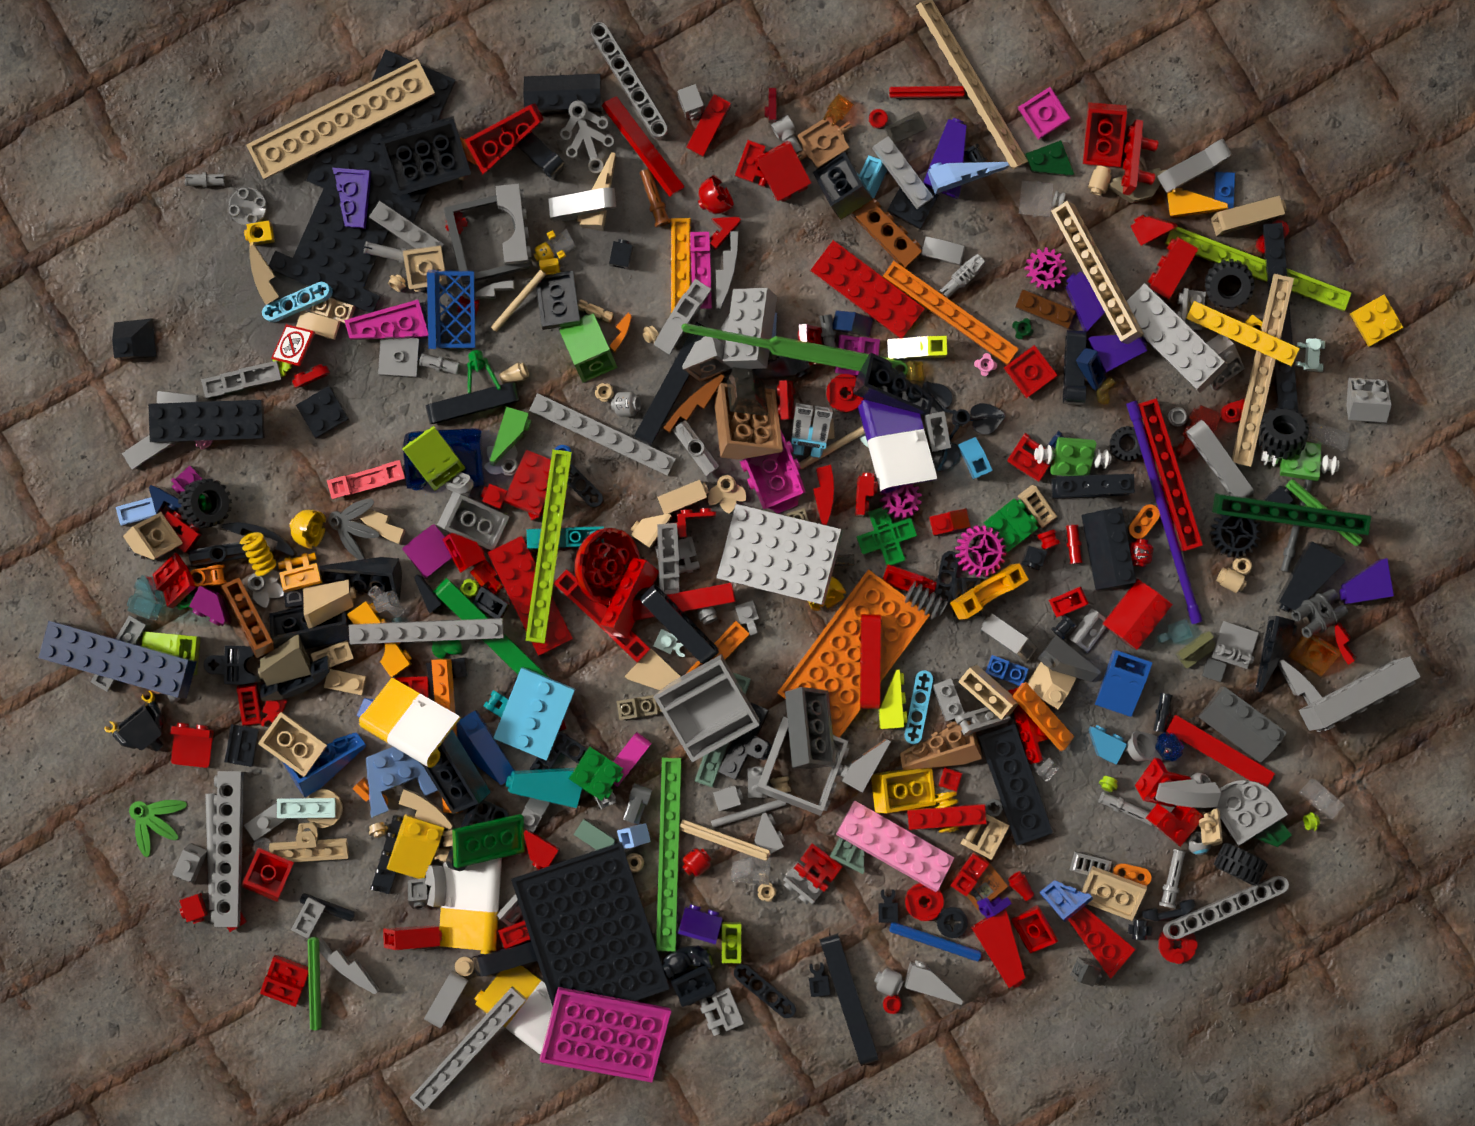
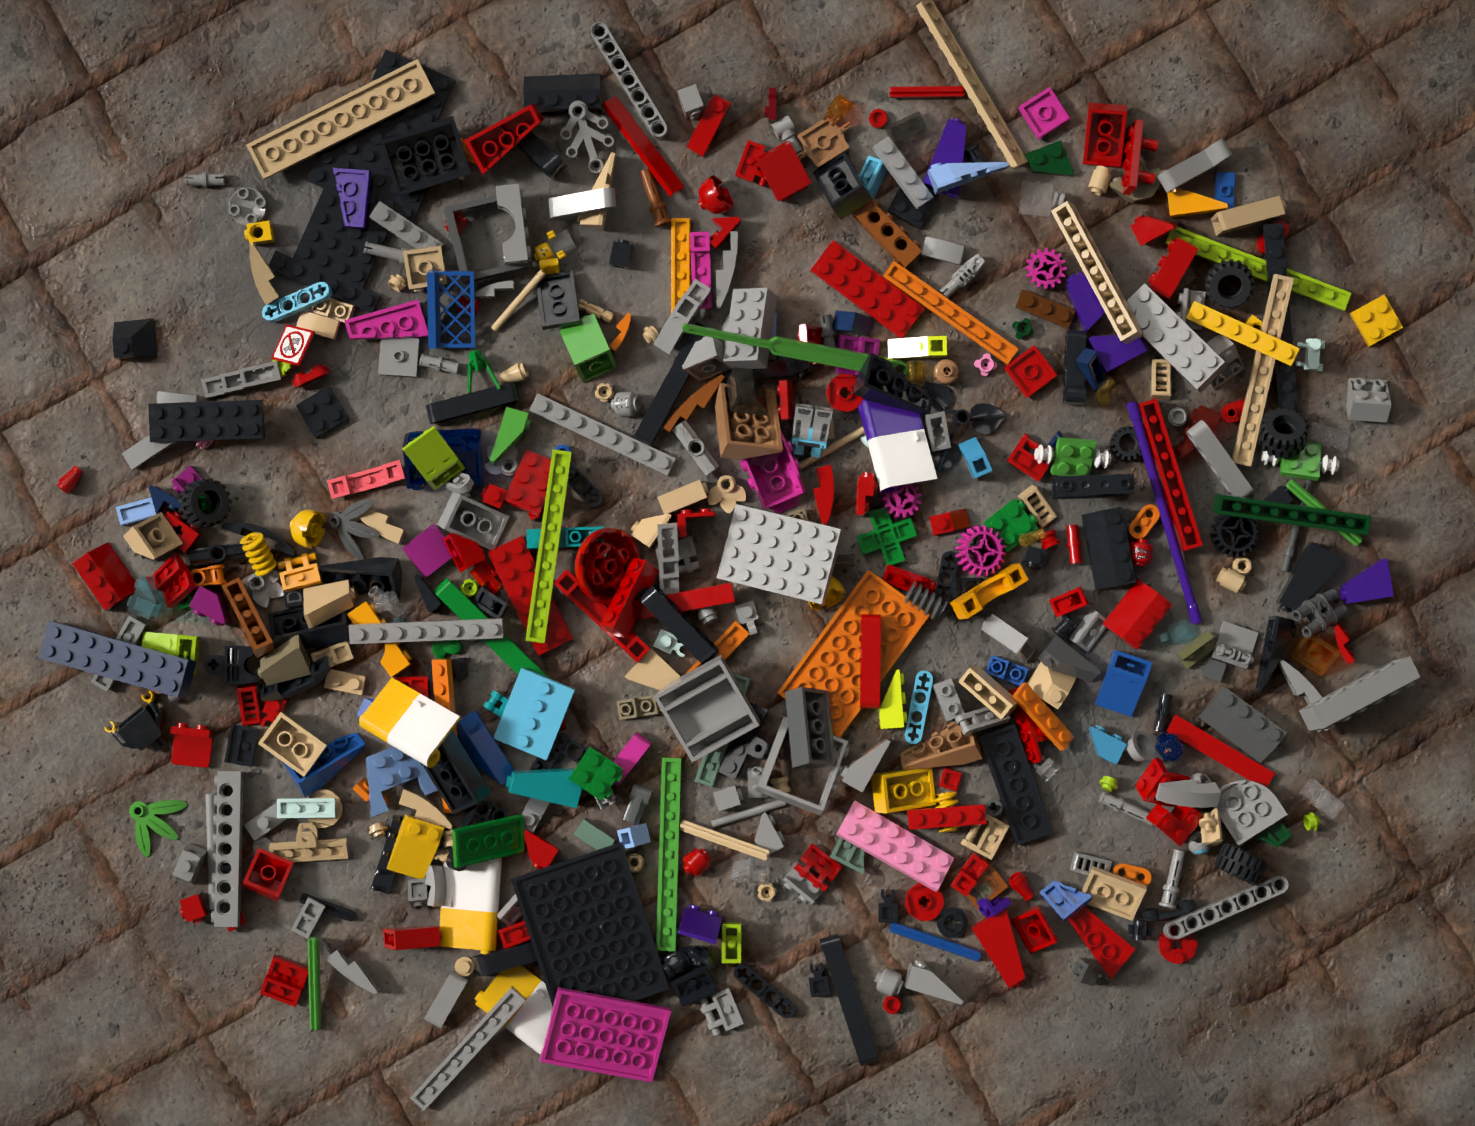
(69, 481): none -> red cone
(106, 576): none -> red slope
(941, 377): none -> medium nougat head
(1029, 538): none -> clear yellow arm
(1165, 393): none -> tan slope

